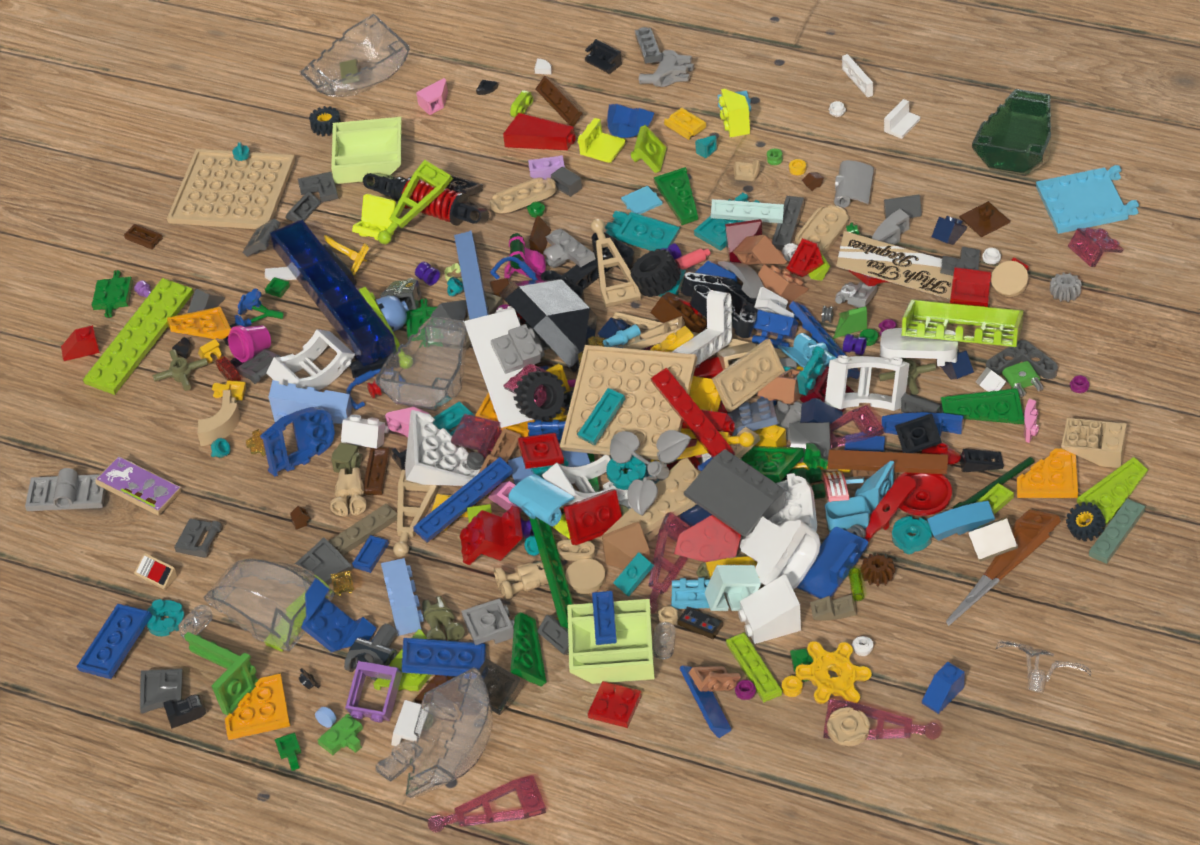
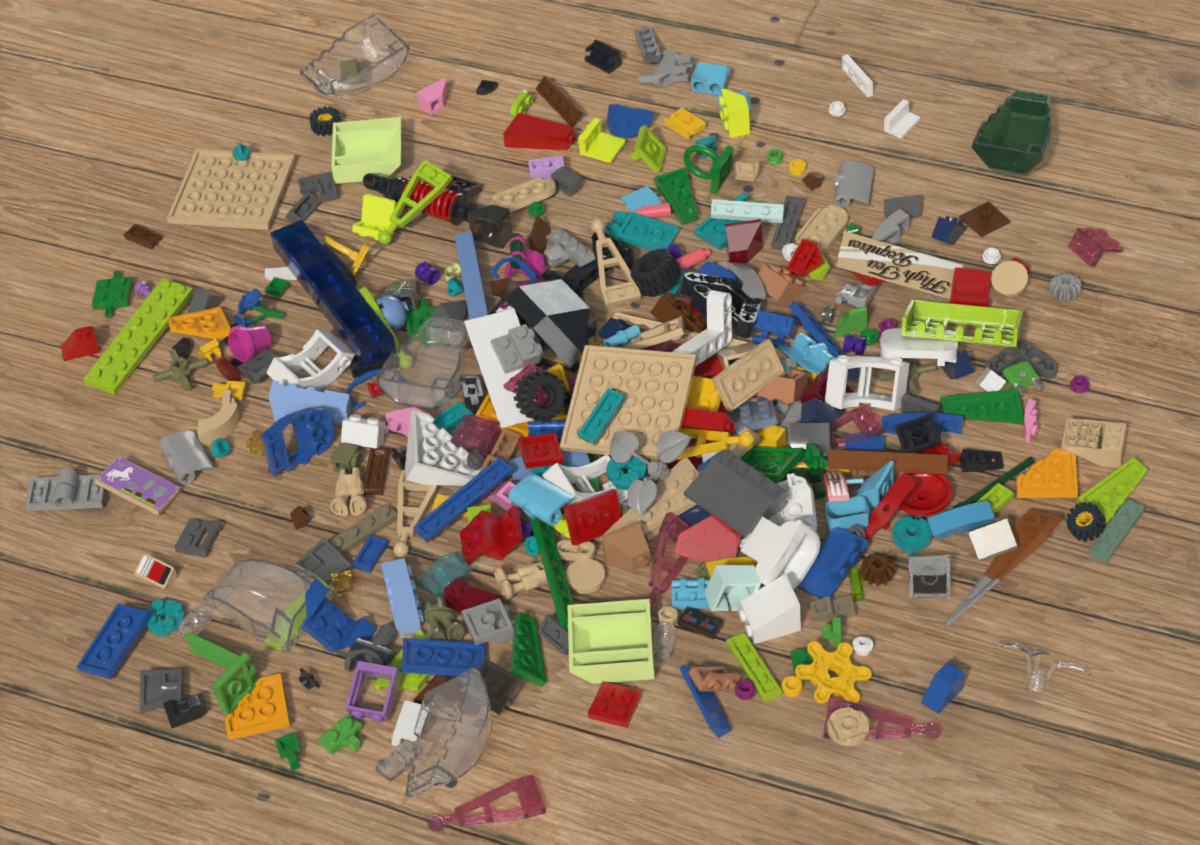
(184, 455): none -> light grey panel
(261, 237): dark grey plate -> none
(325, 716): light blue tile -> none
(442, 573): none -> clear light blue slope
(468, 593): none -> dark red slope
(472, 392): none -> hinge
(491, 225): none -> clear smoke slope
(542, 67): white tile -> none
(604, 617): blue tile -> none
(633, 574): teal plate -> none
(655, 211): none -> coral cylinder
(674, 340): yellow plate -> none
(690, 413): red plate -> none
(710, 78): none -> medium azure piece
(719, 169): none -> green tile
(759, 251): nougat slope -> none
(772, 303): white panel -> none
(814, 367): teal plate -> none
(833, 631): none -> bright green tile
(929, 576): none -> clear smoke slope
(968, 260): dark grey plate -> none
(1084, 199): medium azure plate -> none

